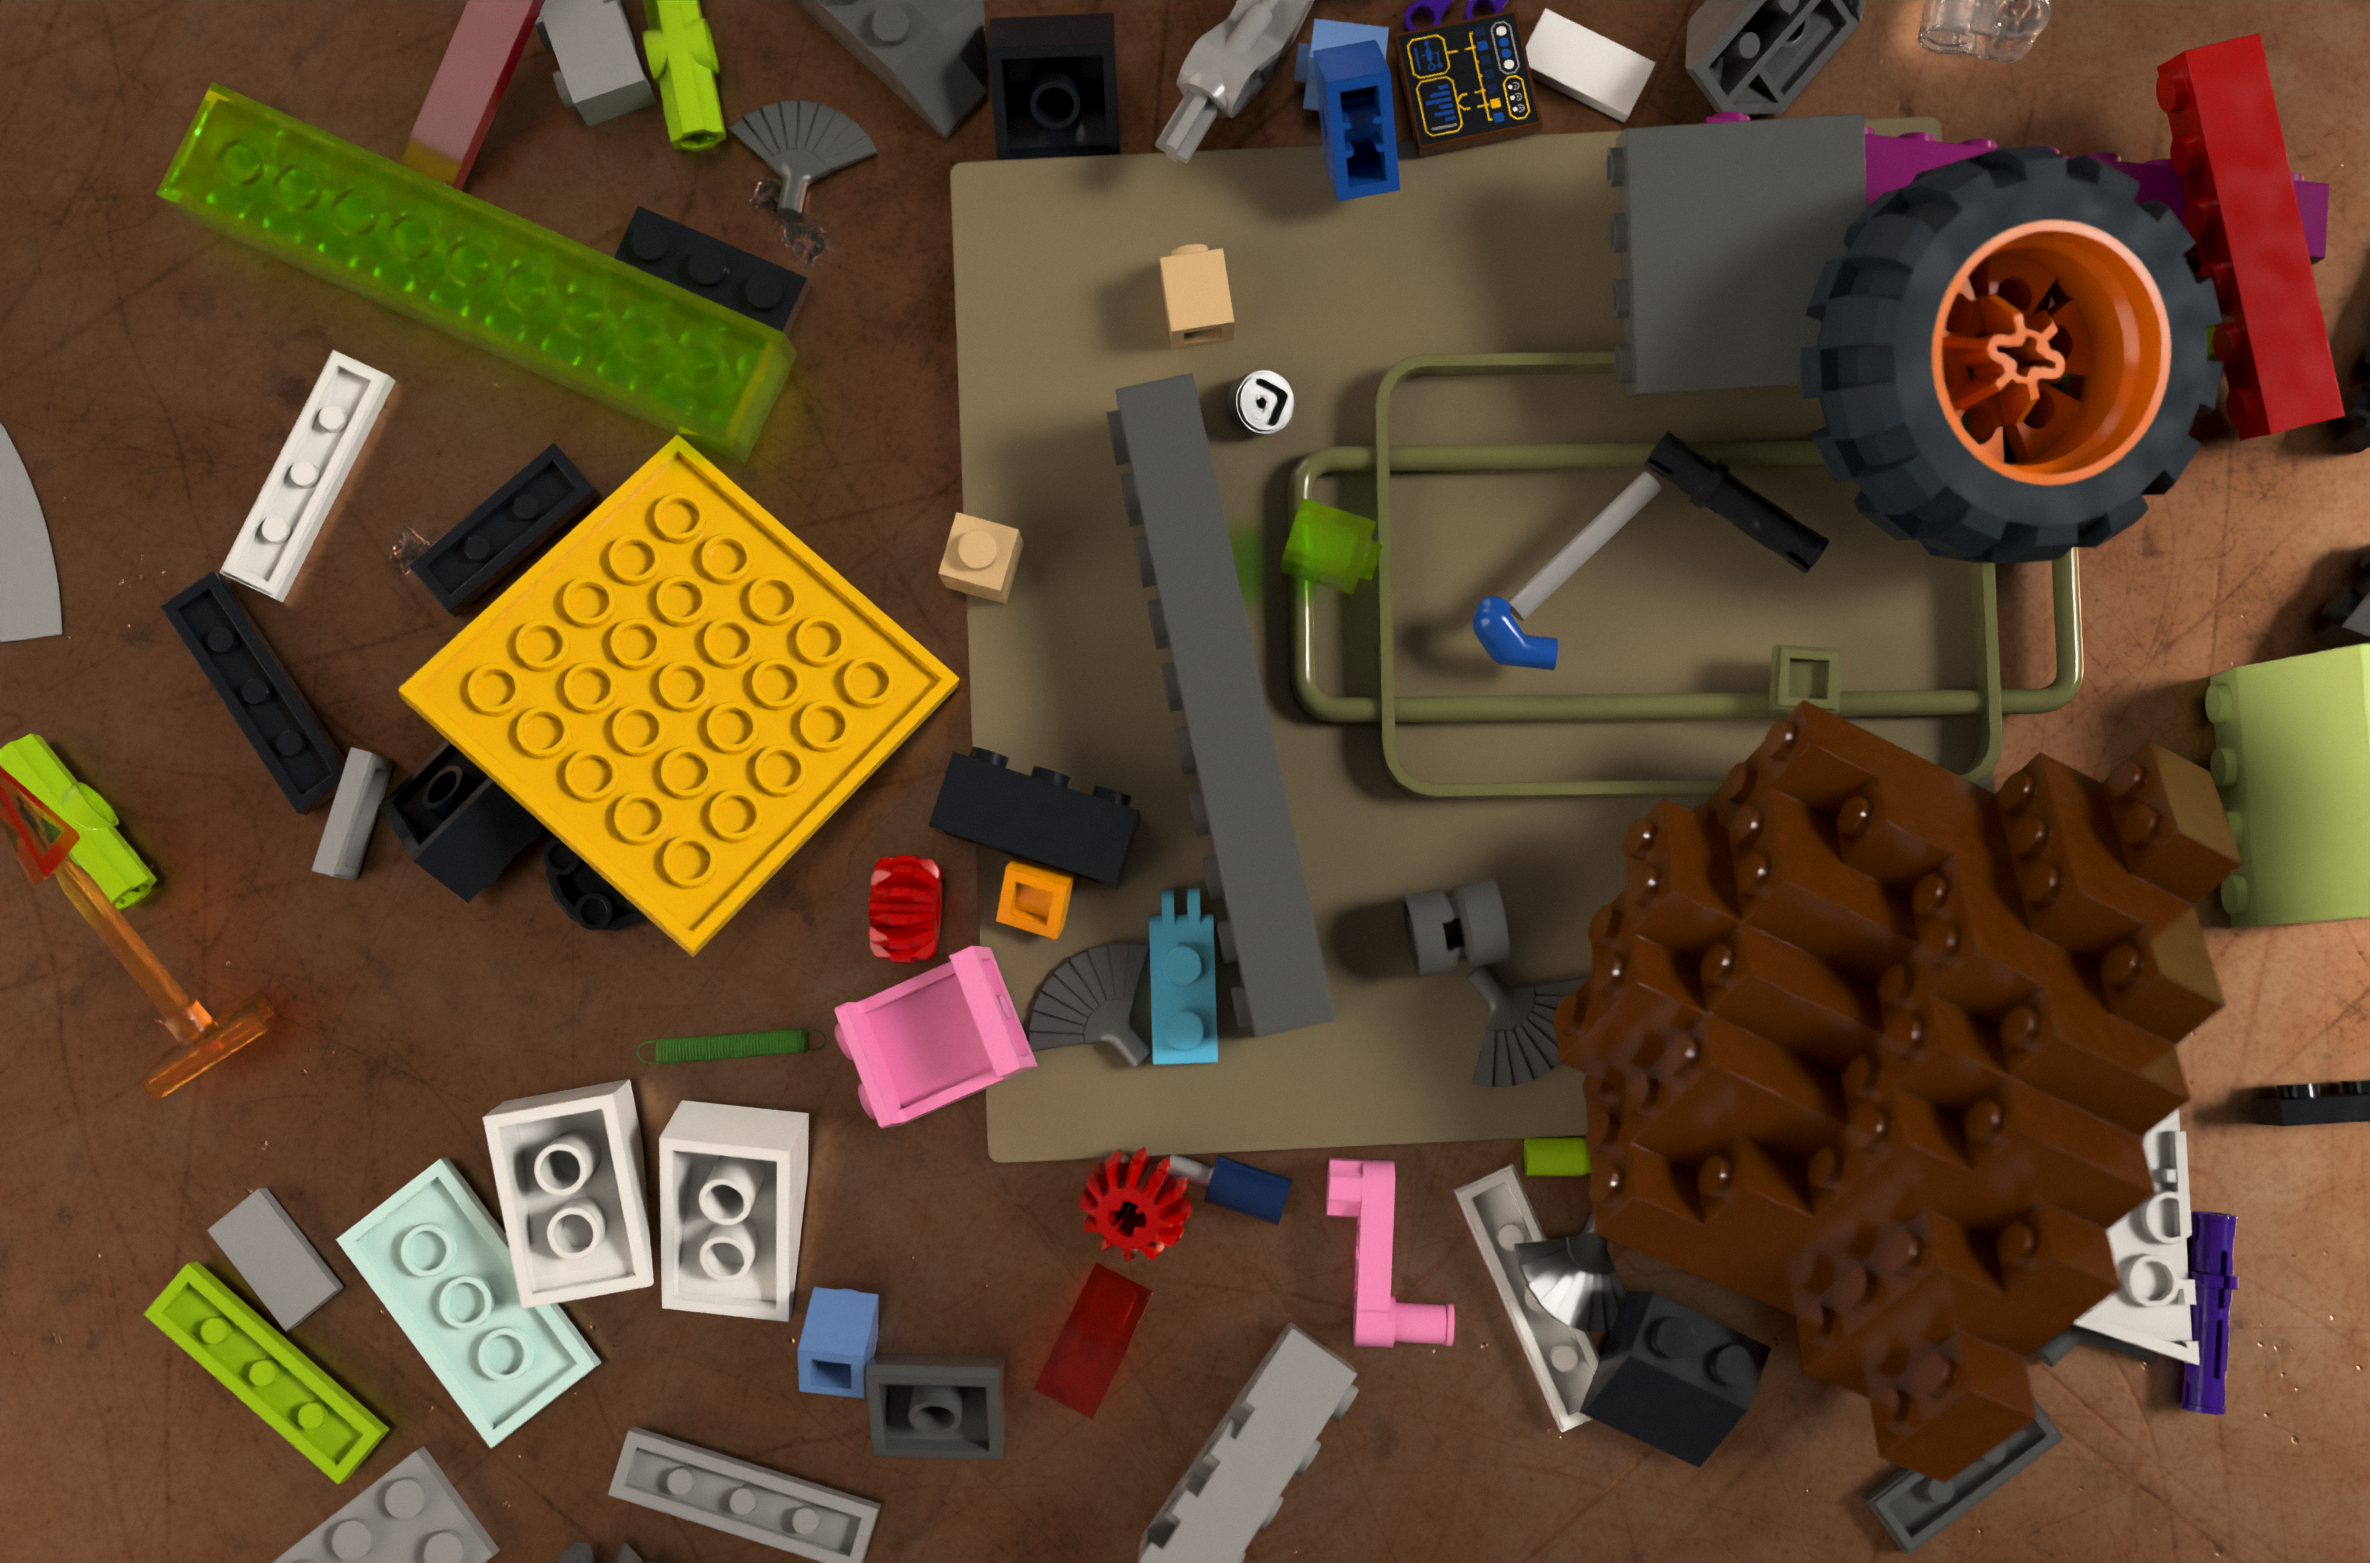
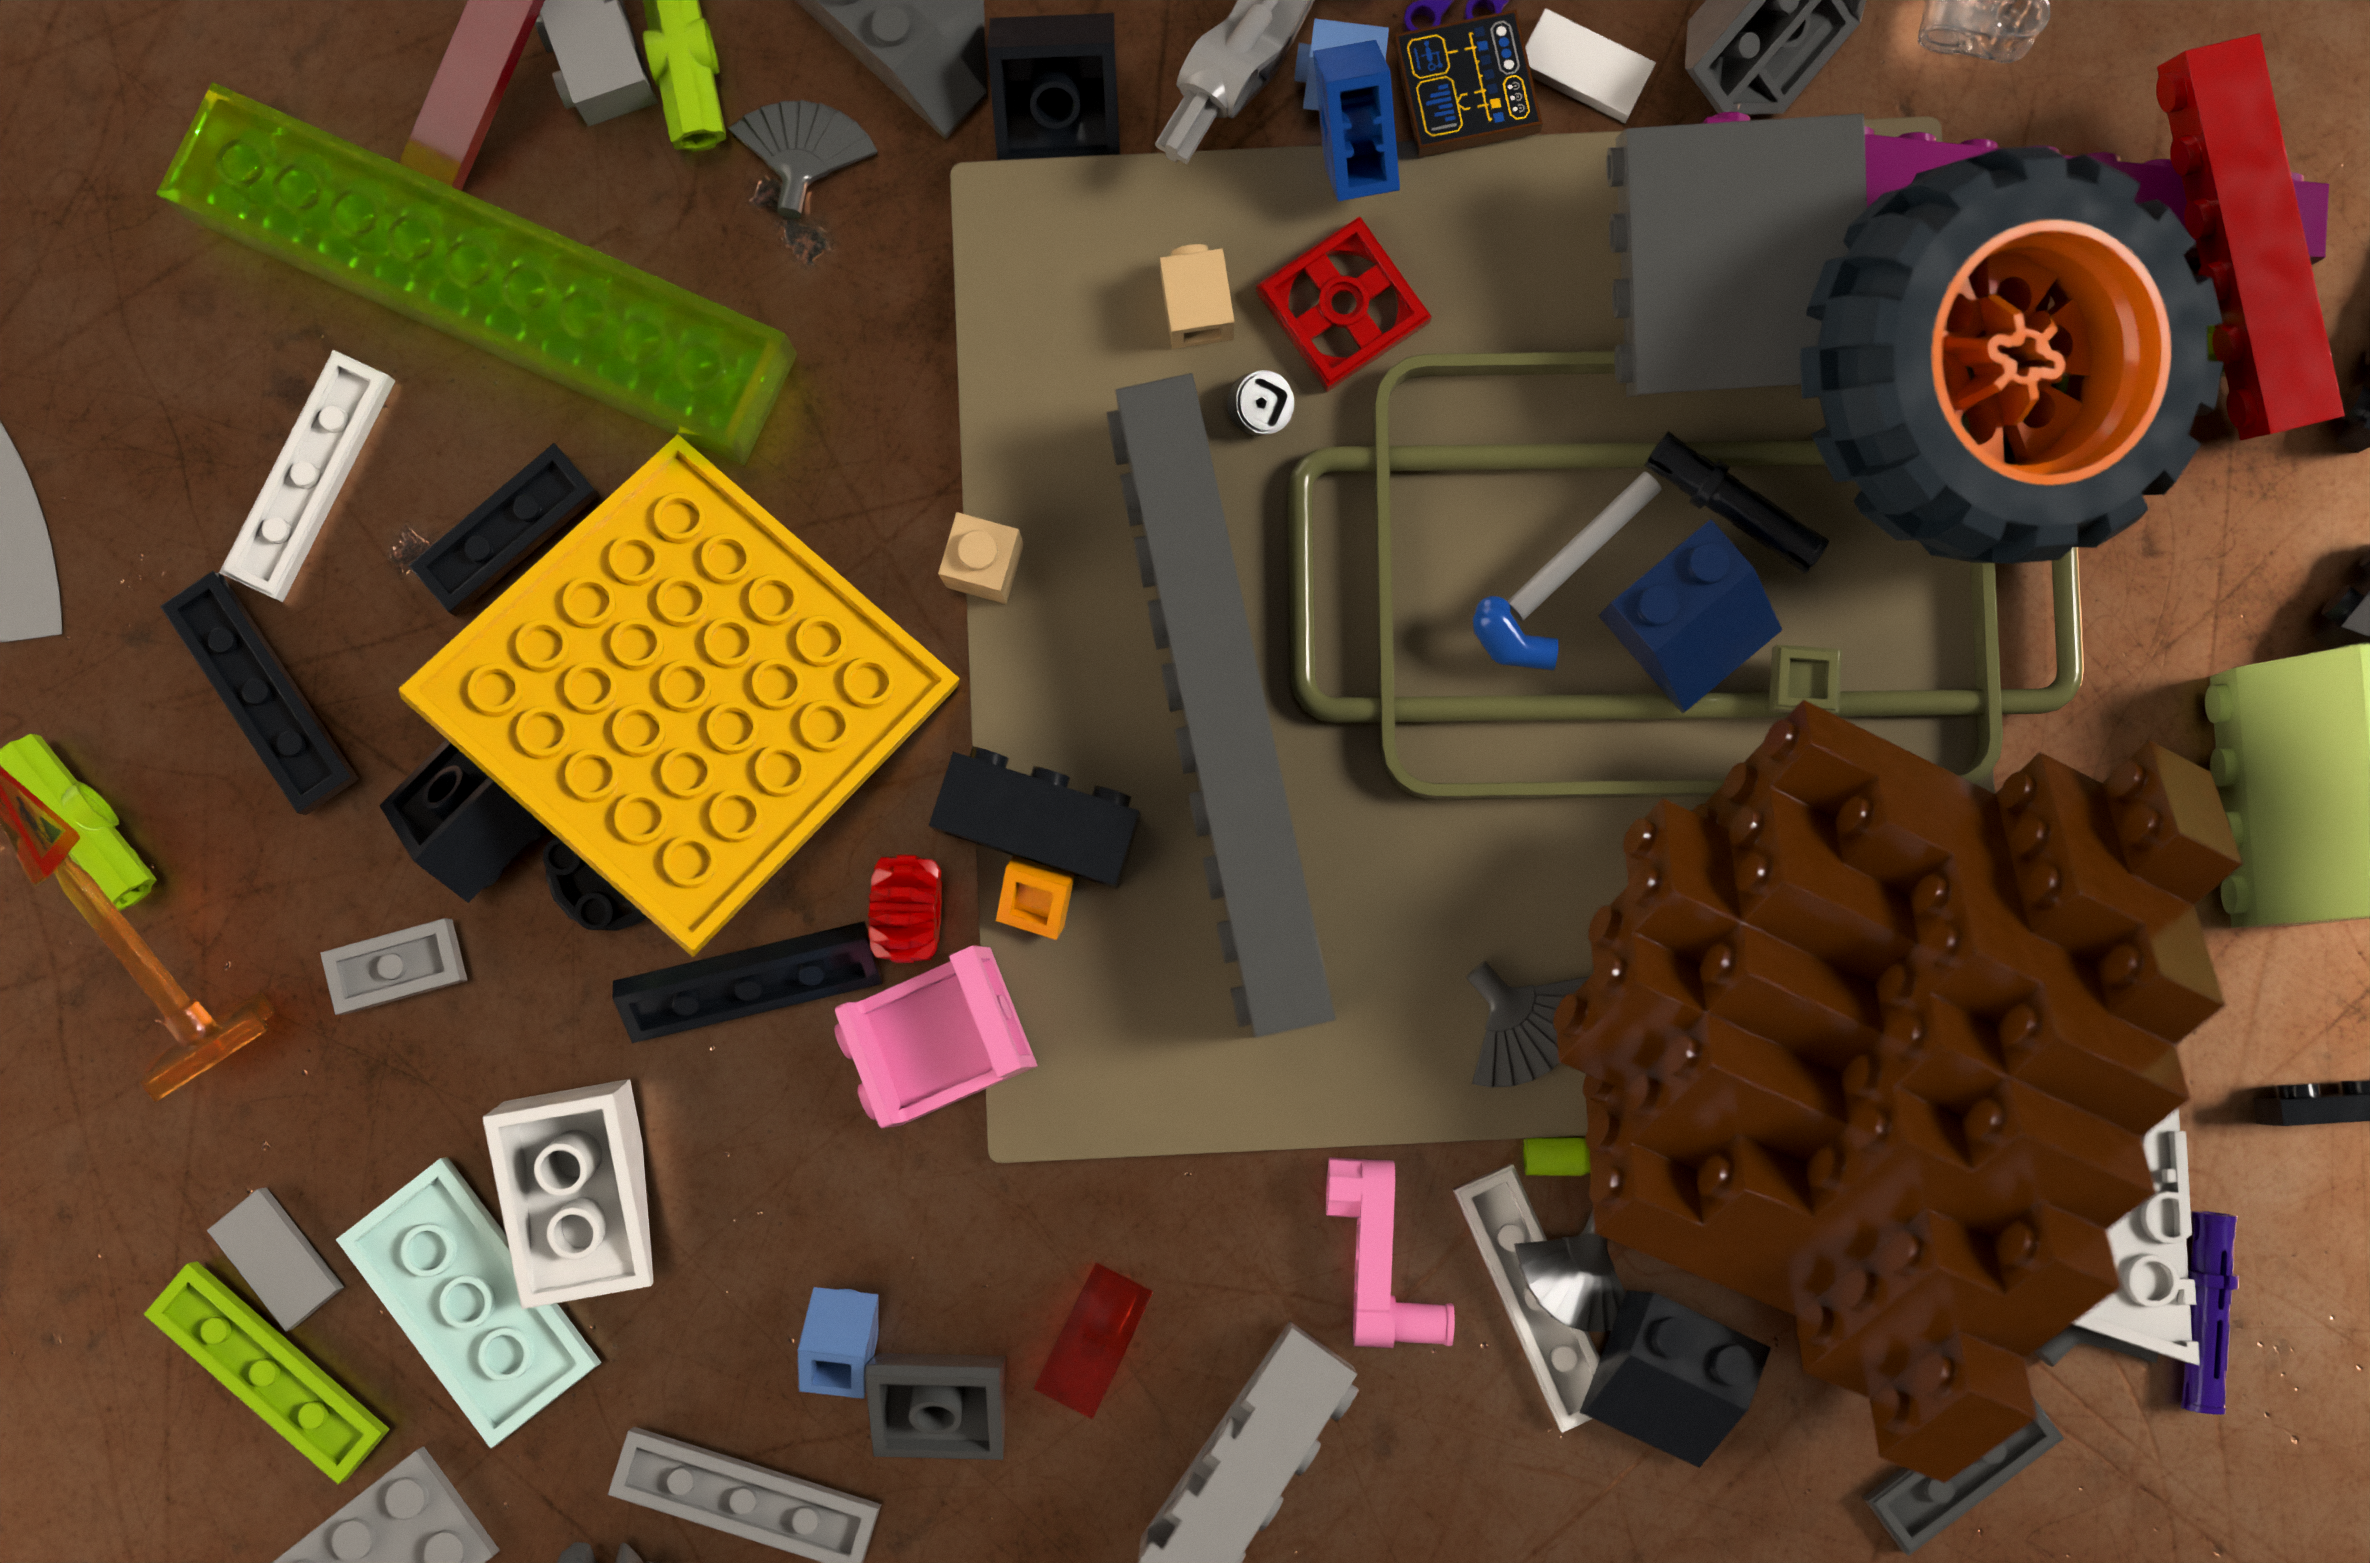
(353, 814): light grey tile -> none
(393, 966): none -> light grey plate
(713, 269): black plate -> none
(732, 1209): white slope -> none
(746, 982): none -> black plate
(781, 1039): bright green piece -> none
(1092, 1002): dark grey hand -> none
(1158, 1211): red gear -> none
(1183, 983): medium azure hinge -> none
(1236, 1186): dark blue piece -> none
(1330, 547): clear neon green brick -> none
(1350, 240): none -> red piece
(1478, 924): dark grey wheel -> none
(1694, 616): none -> dark blue slope

